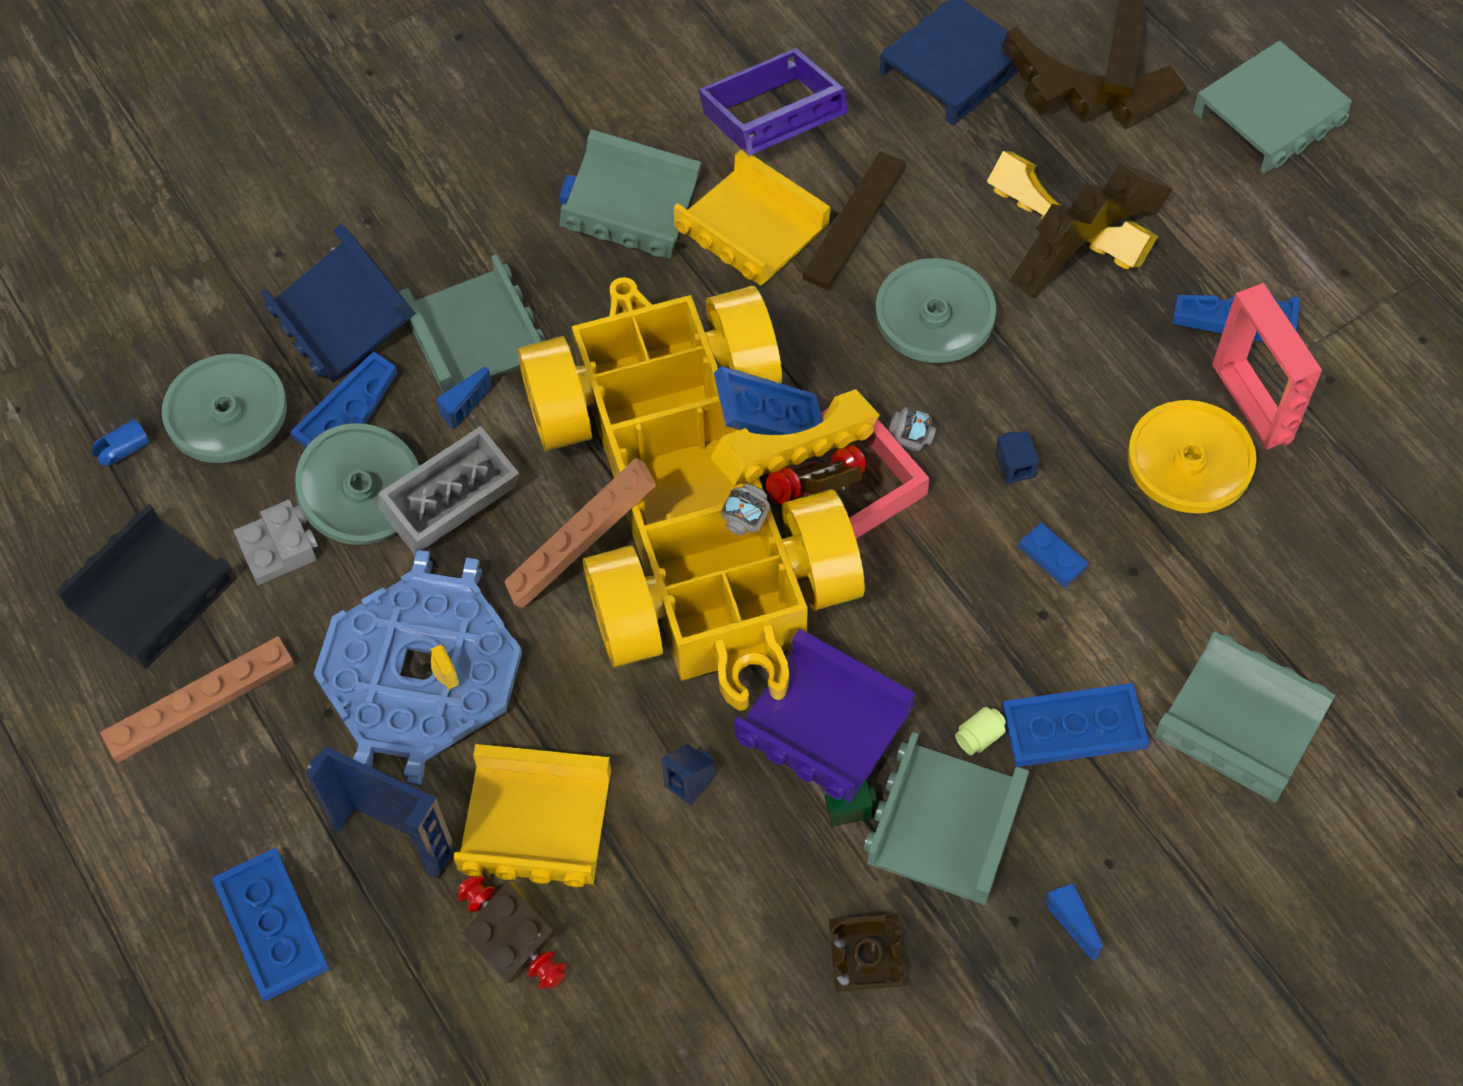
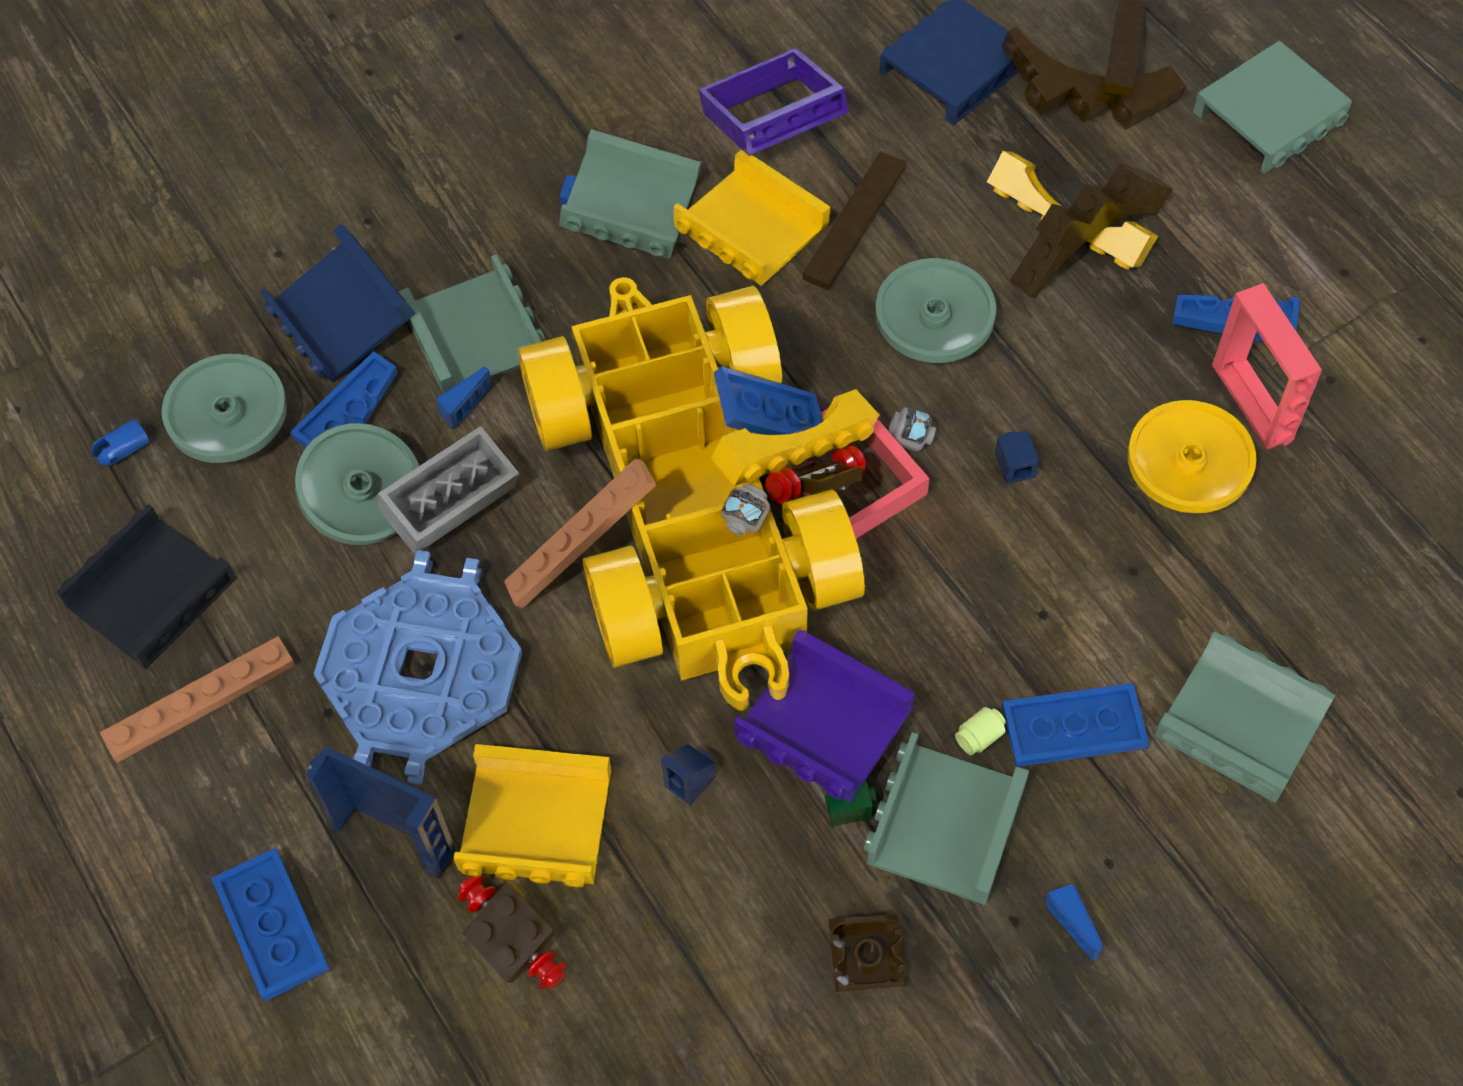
(276, 542): light grey plate -> none
(443, 667): yellow tile -> none
(1053, 555): blue plate -> none

